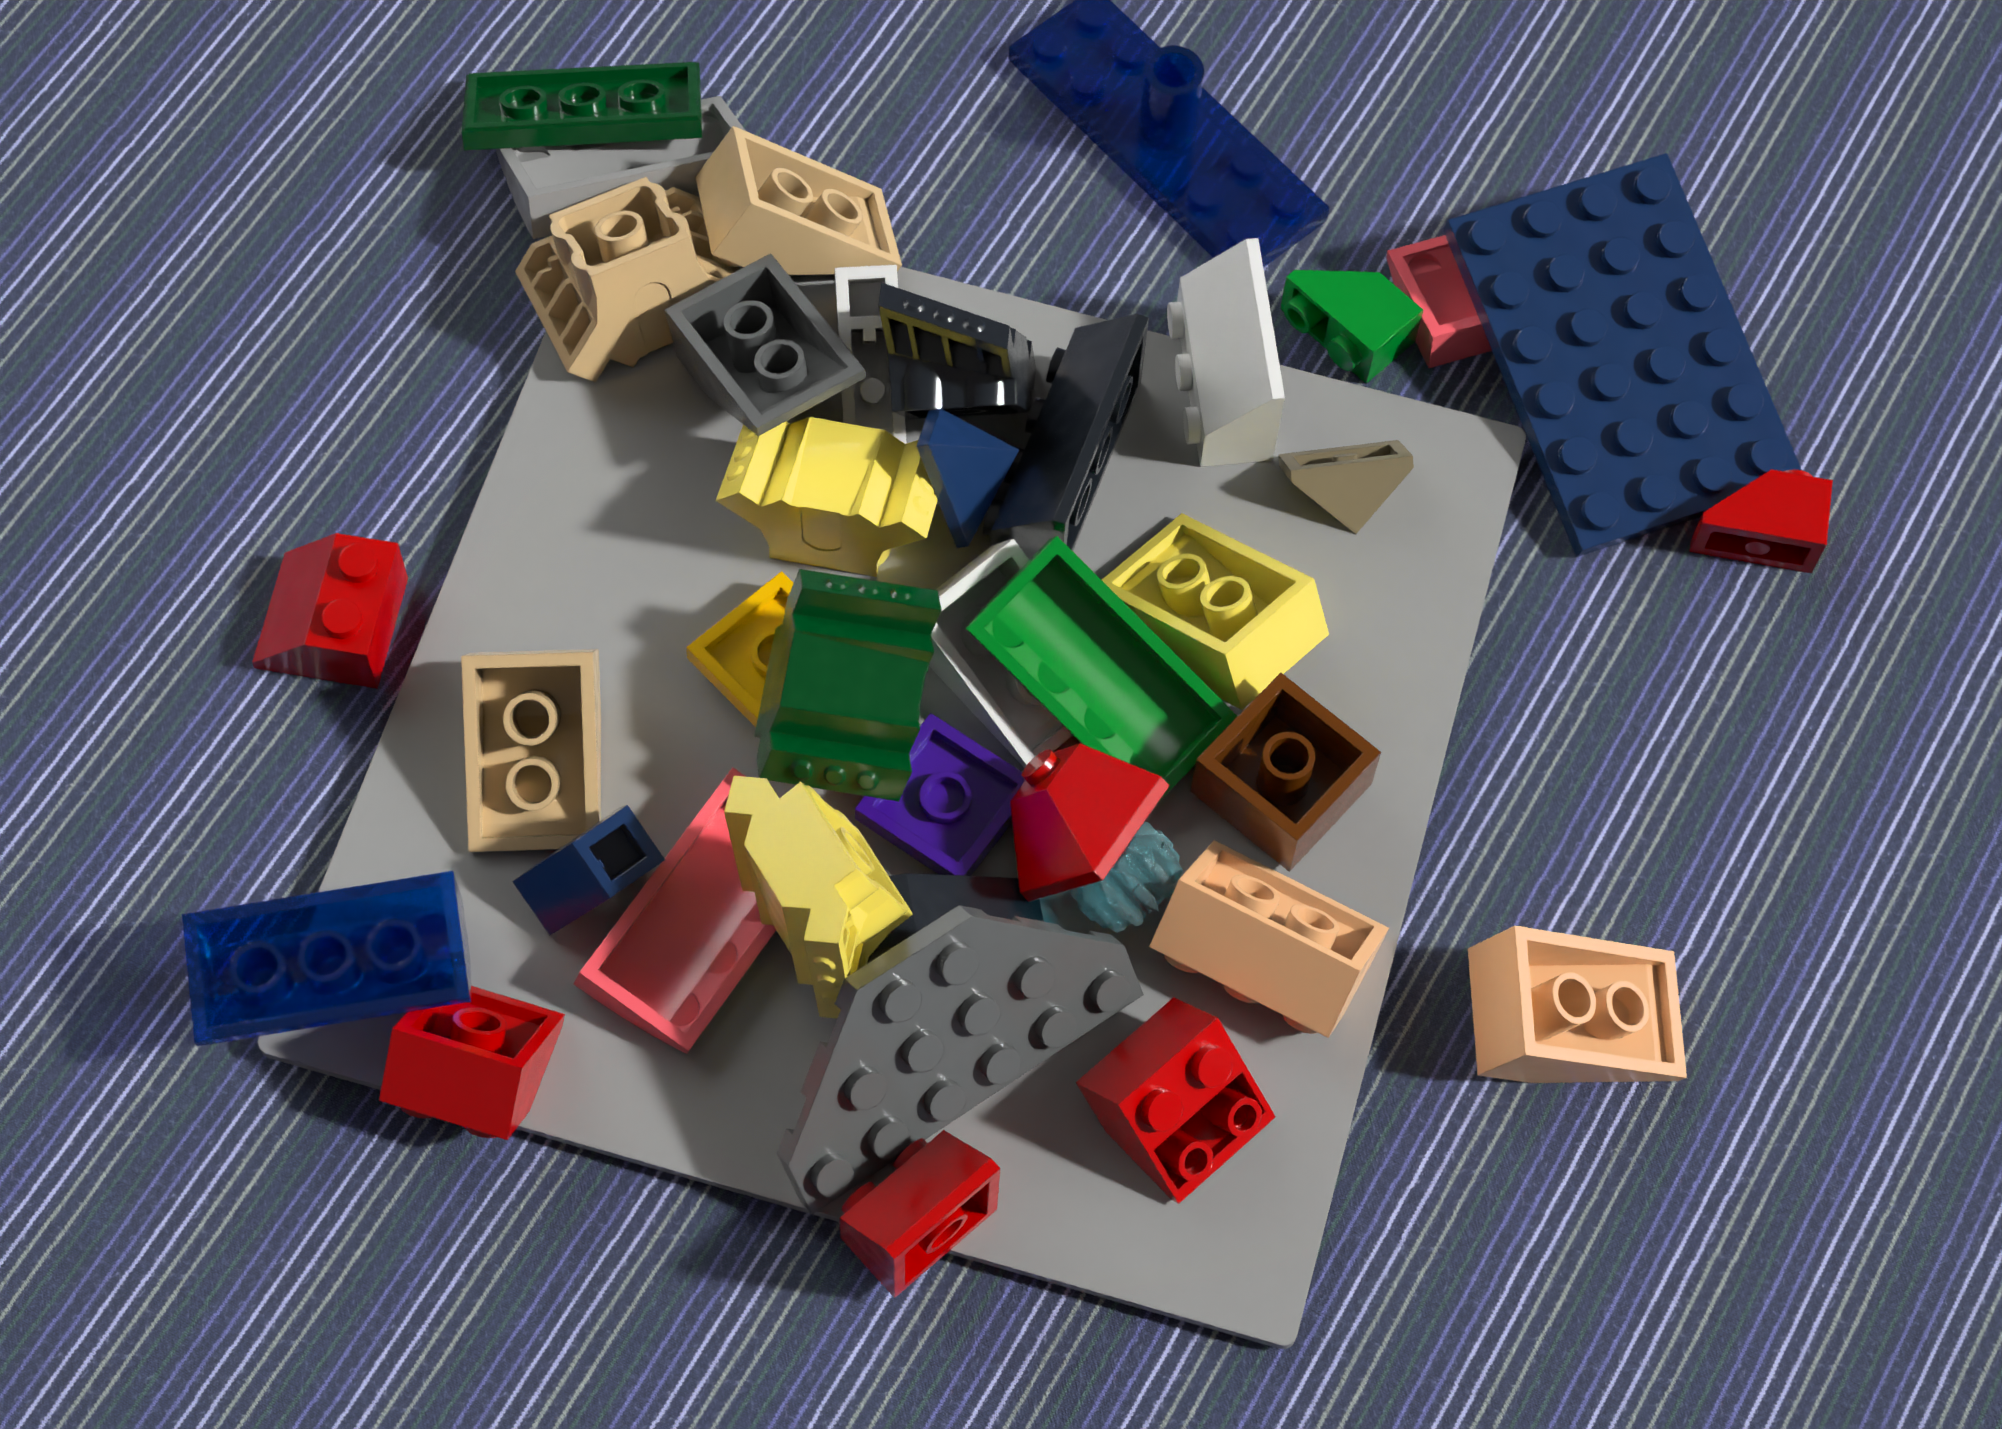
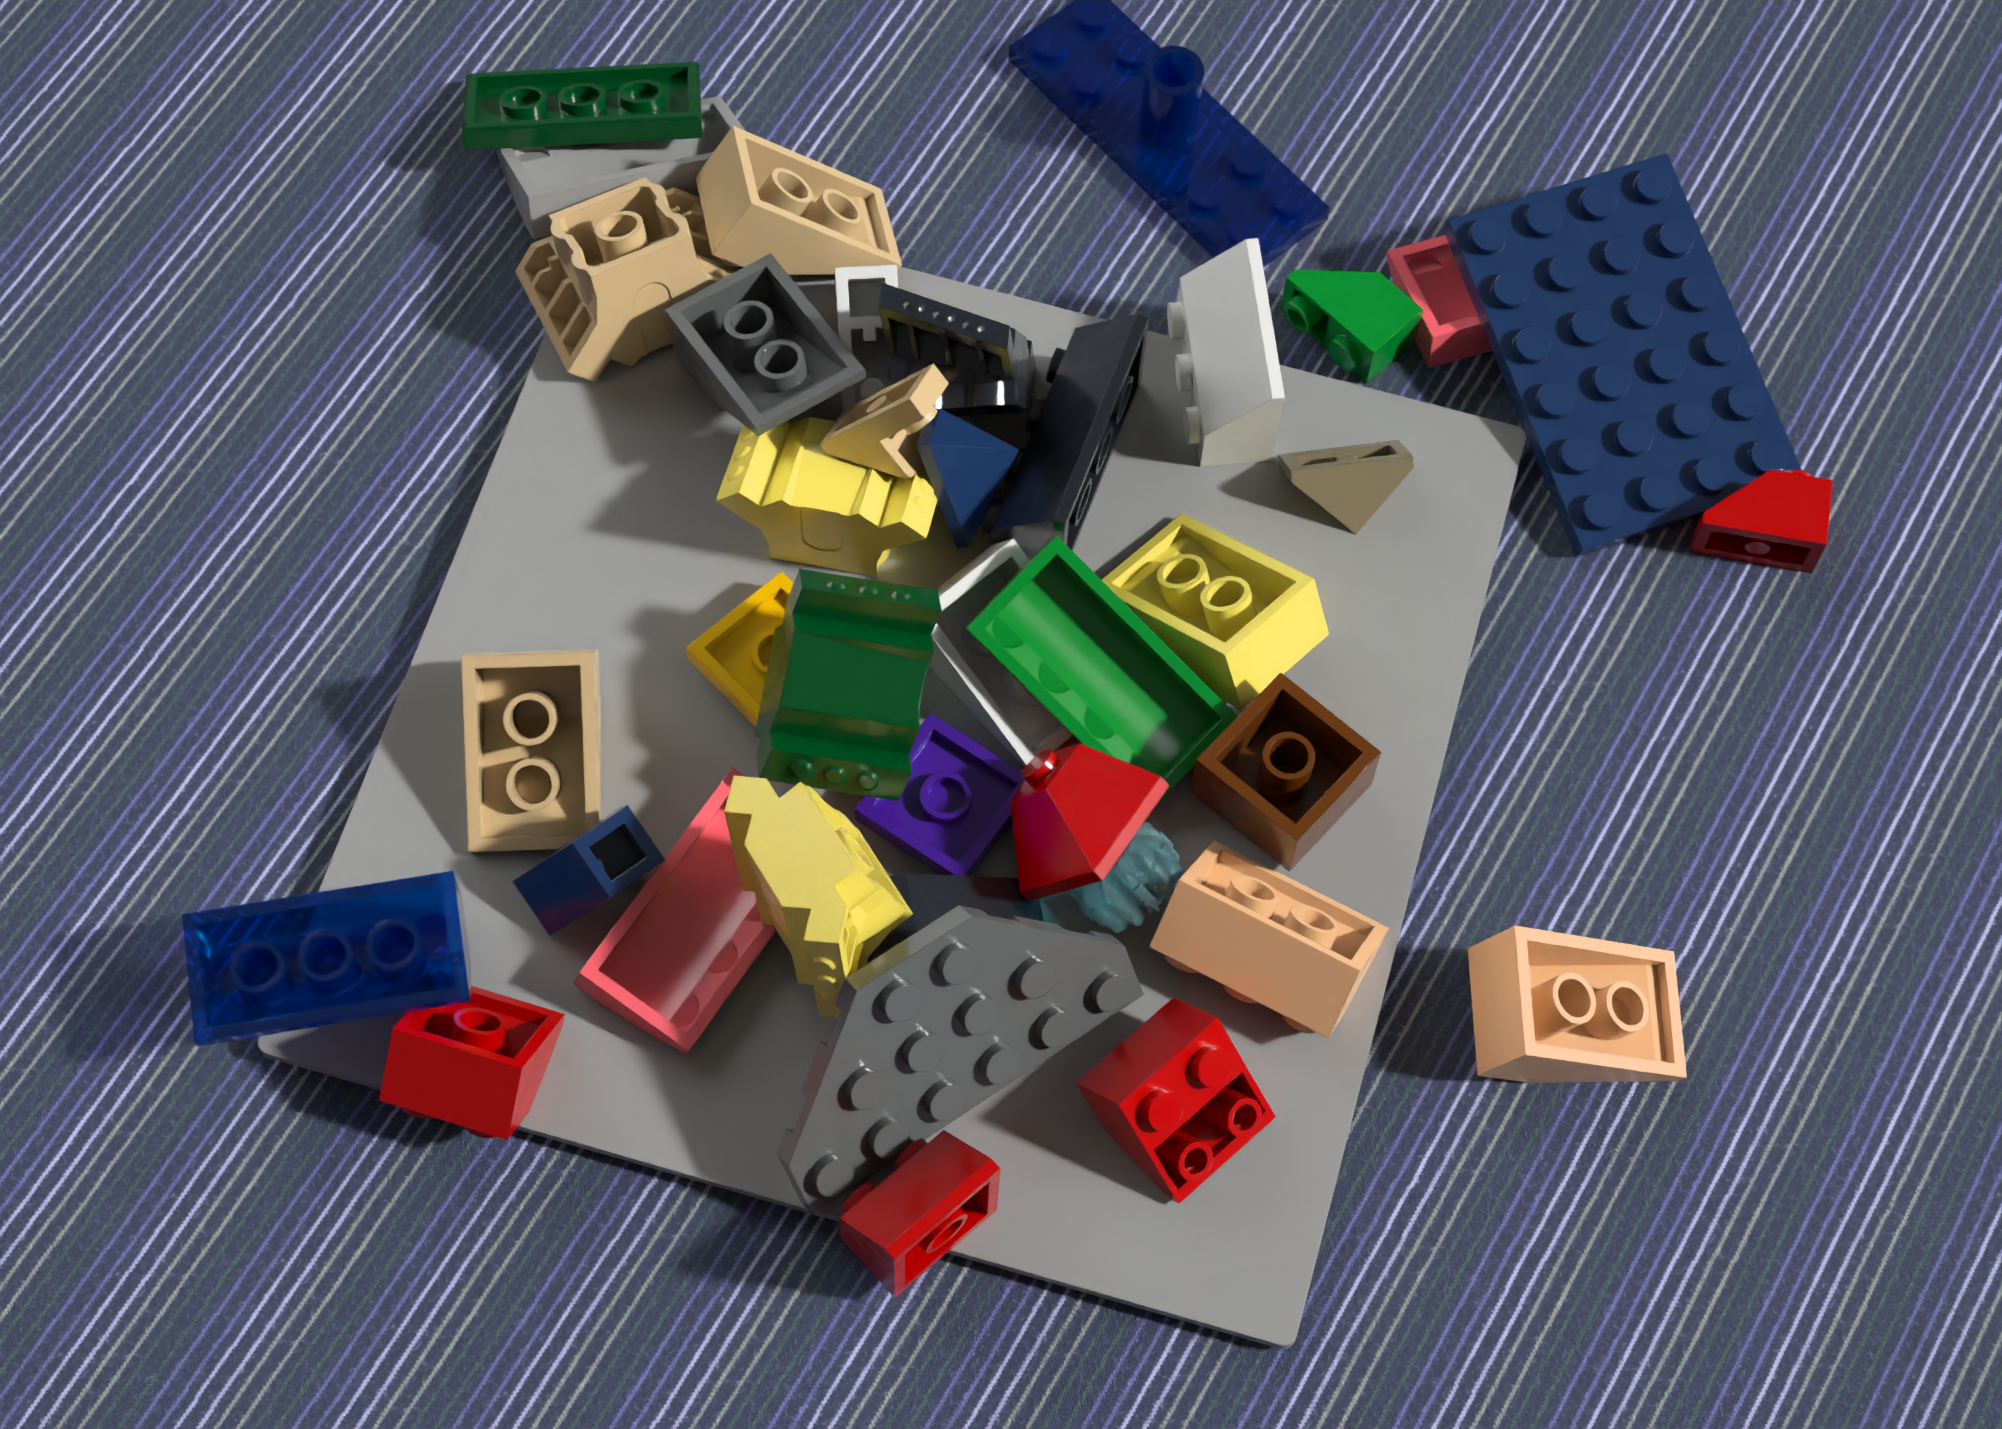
(334, 610): red slope -> none
(888, 424): none -> tan slope

